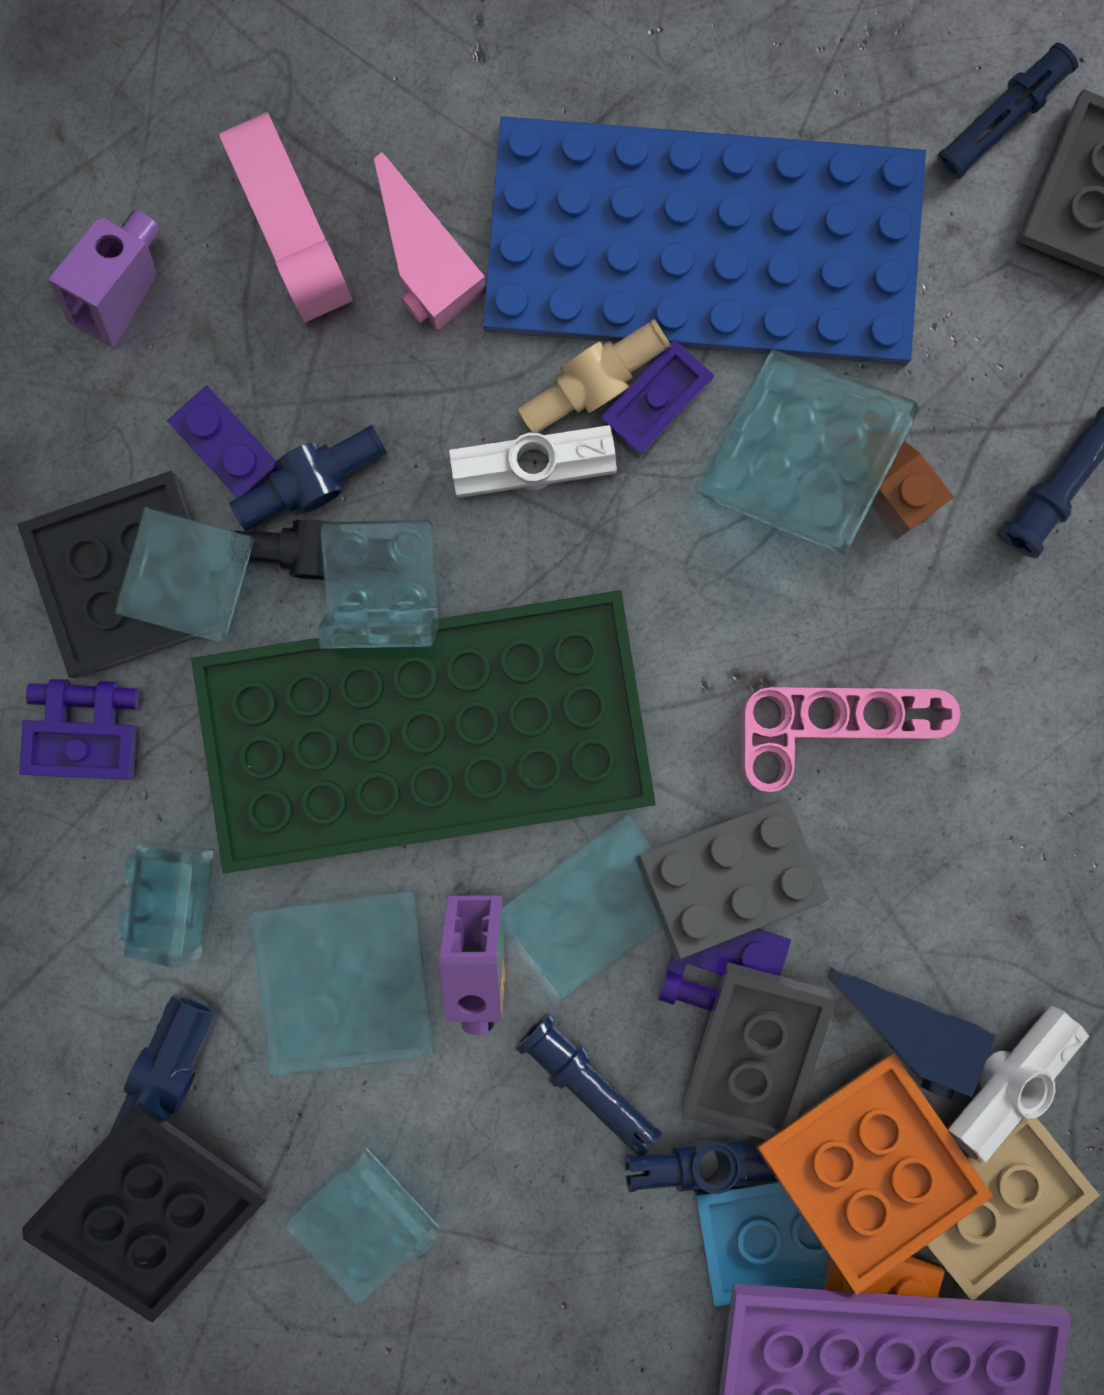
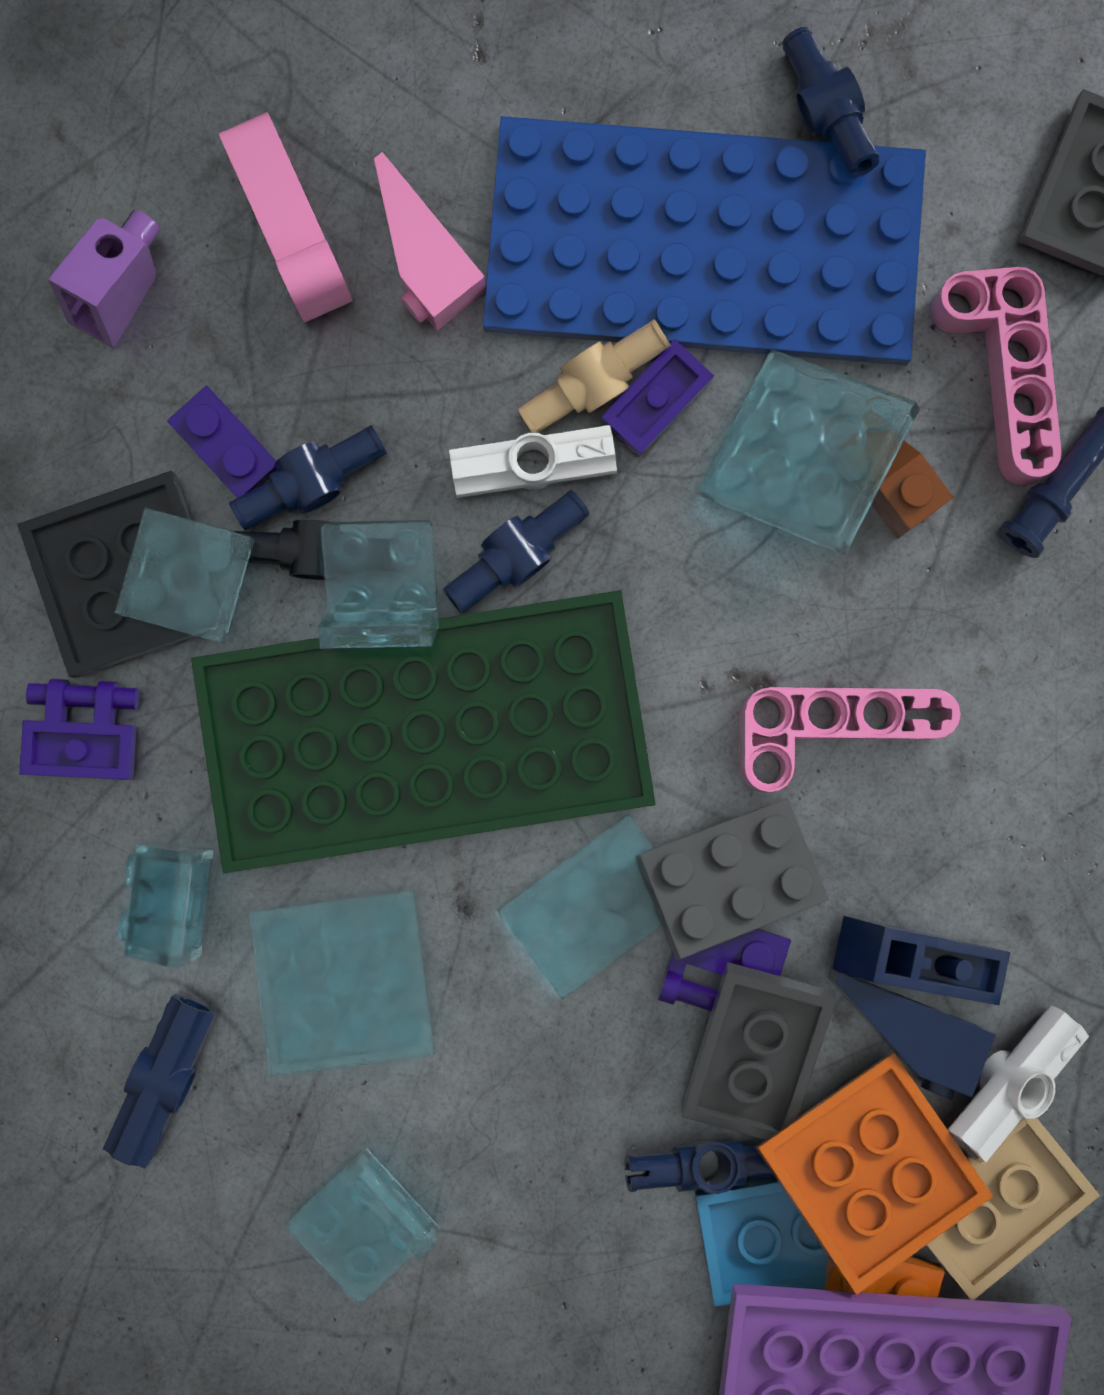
(144, 1213): black plate -> none
(473, 980): medium lavender torso -> none
(516, 551): none -> dark blue pin
(570, 1068): dark blue pin -> none
(830, 102): none -> dark blue pin
(920, 961): none -> dark blue slope
(1006, 374): none -> bright pink beam
(1049, 69): dark blue pin -> none

